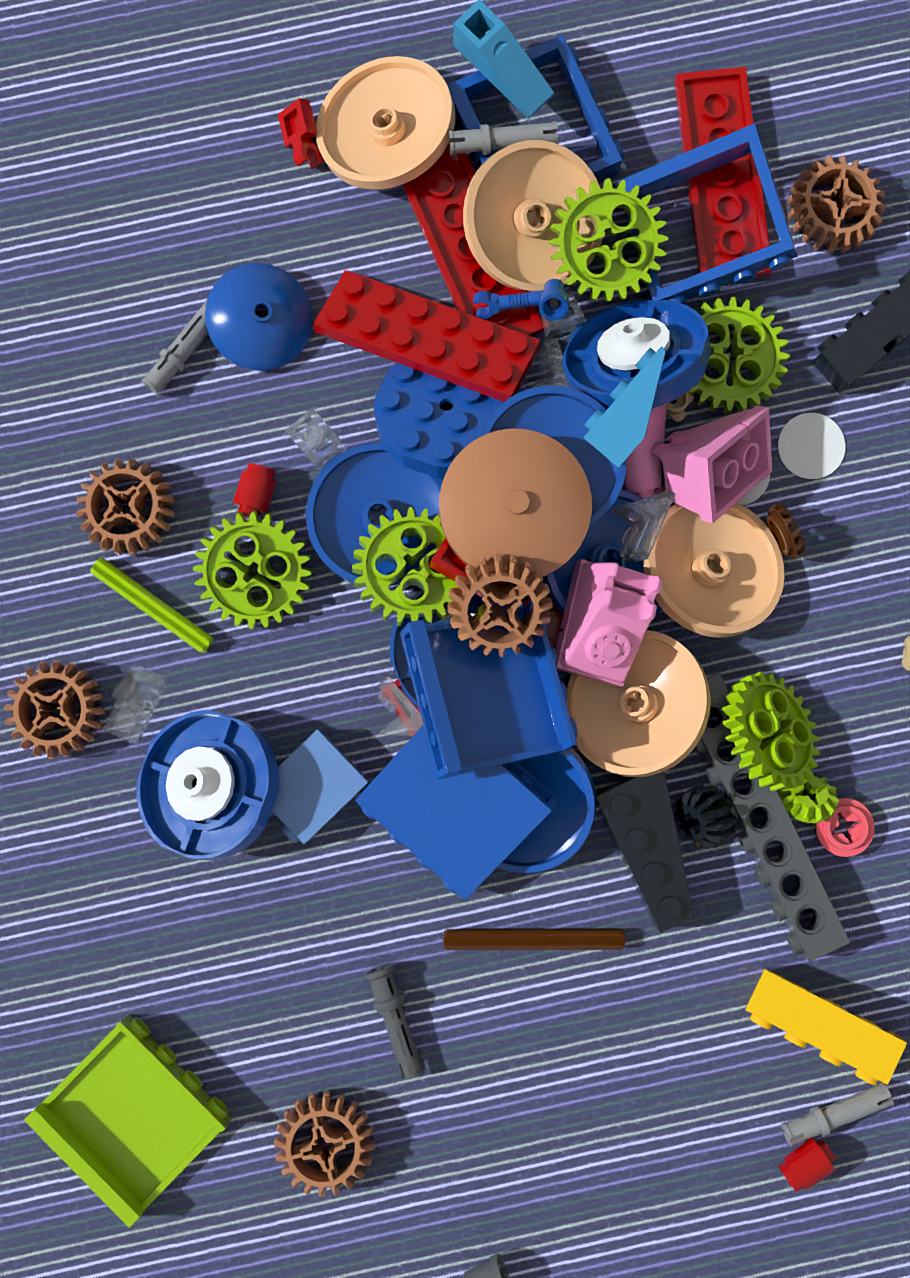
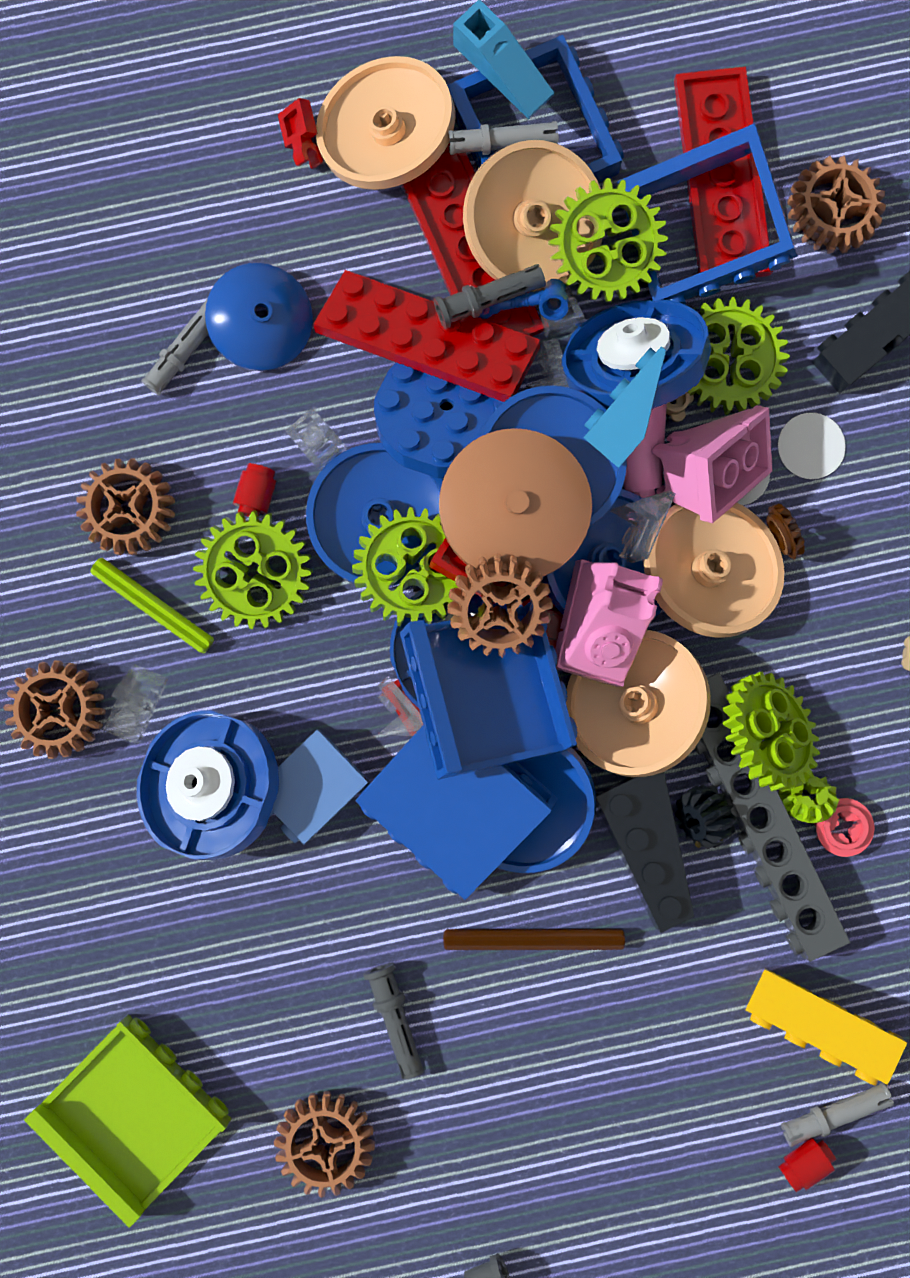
(474, 299): none -> dark grey pin

